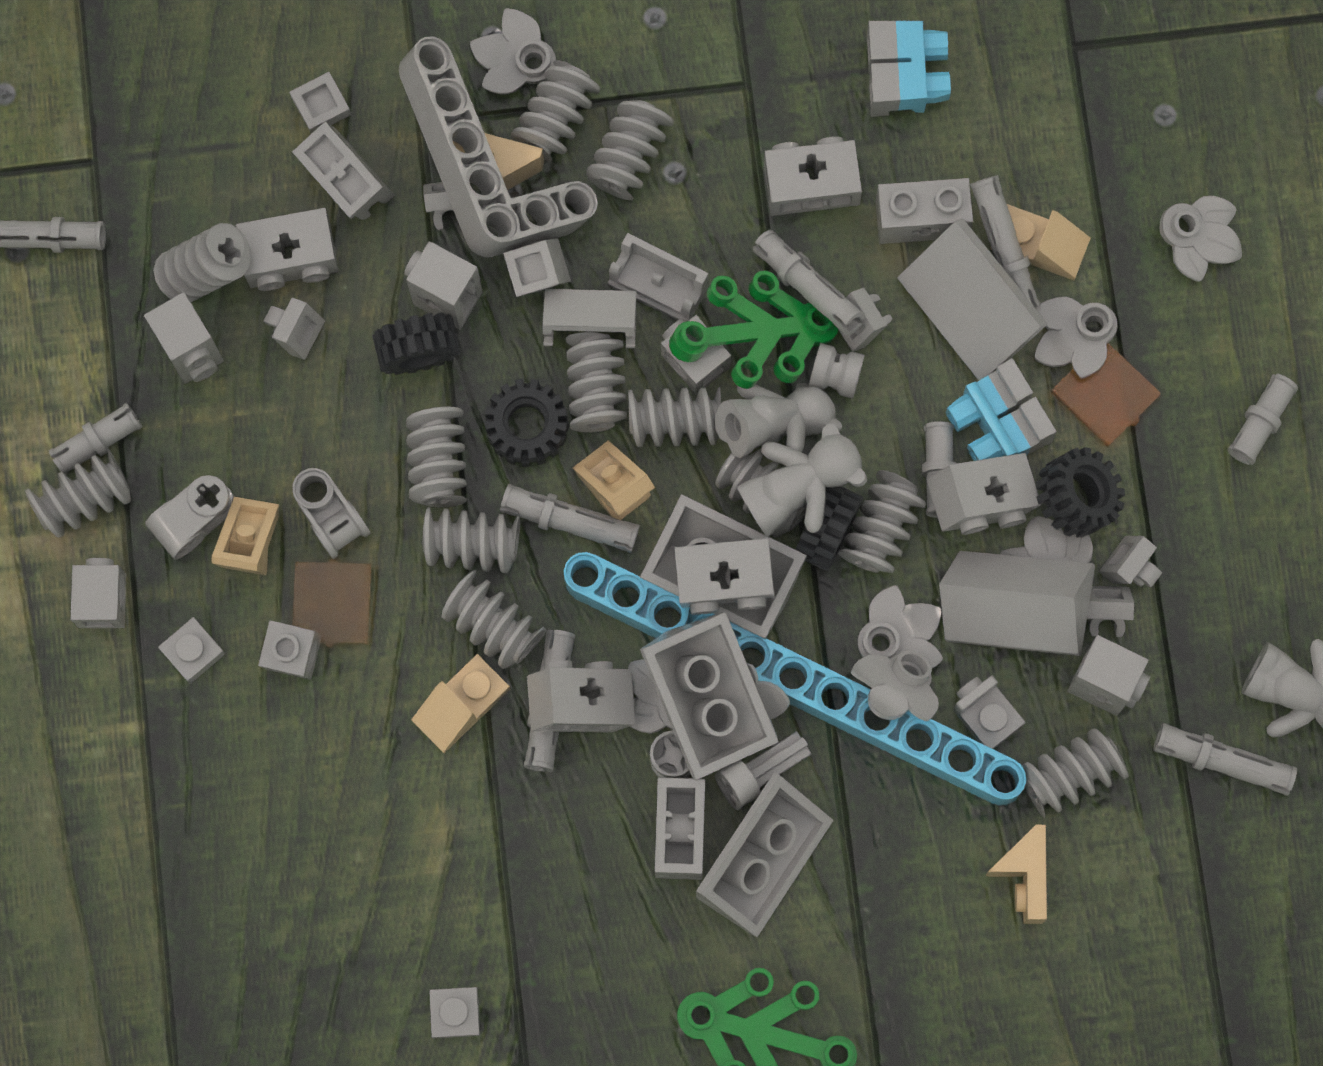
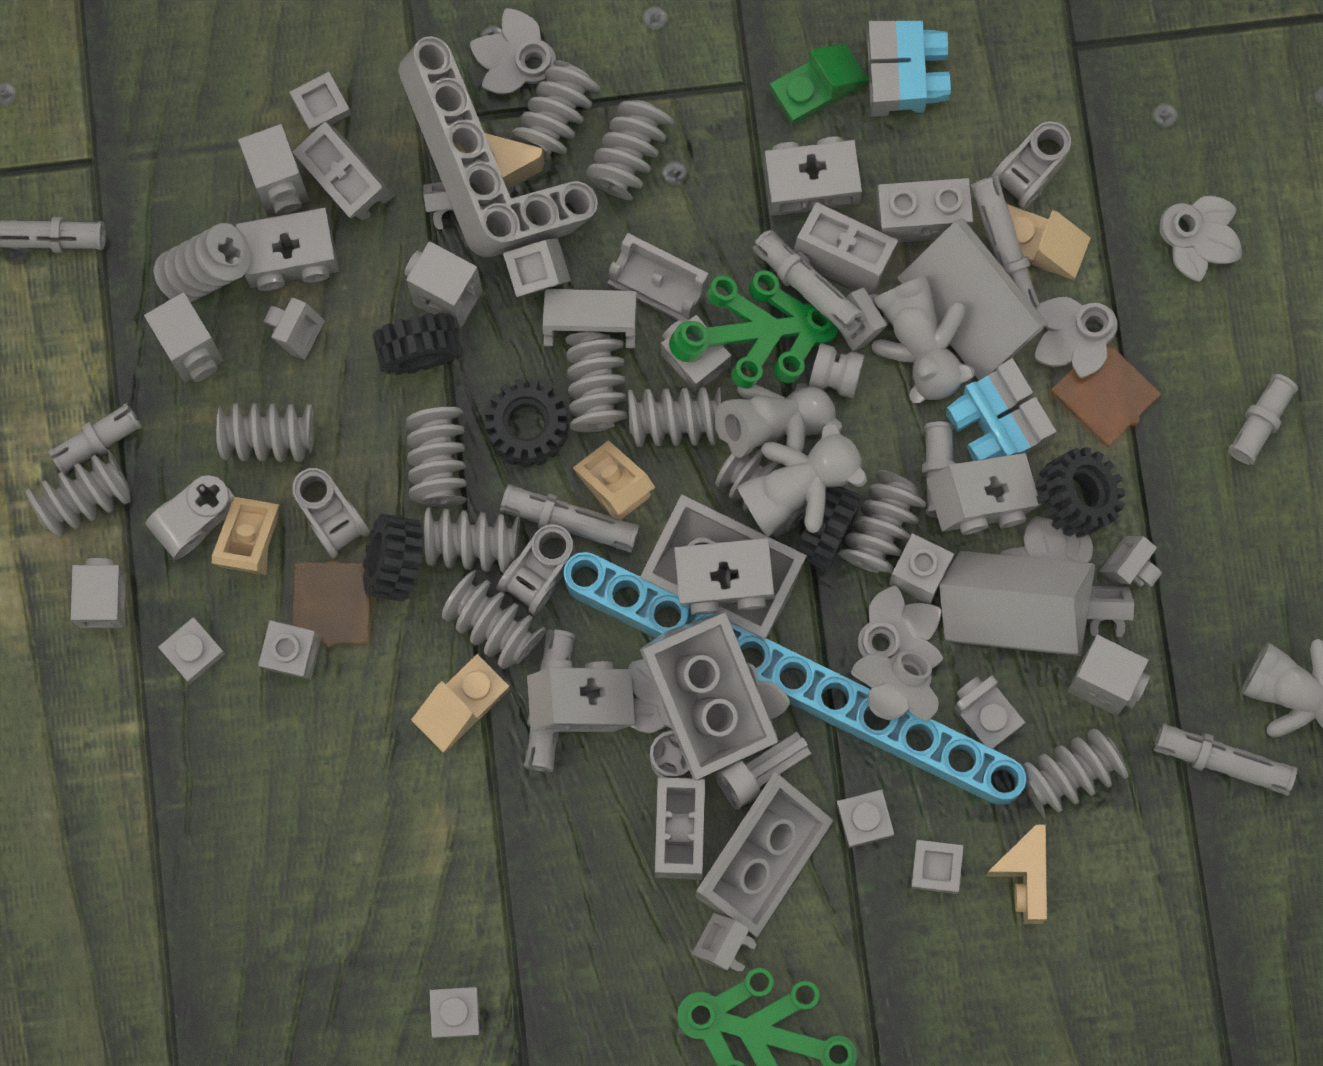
(265, 433): none -> light grey piece
(274, 171): none -> light grey brick
(392, 557): none -> black tyre
(536, 570): none -> light grey piece
(722, 941): none -> light grey tile
(824, 79): none -> green slope
(845, 249): none -> light grey hinge
(865, 818): none -> light grey plate
(921, 568): none -> light grey brick
(923, 342): none -> light grey piece
(937, 866): none -> light grey plate
(1029, 170): none -> light grey piece

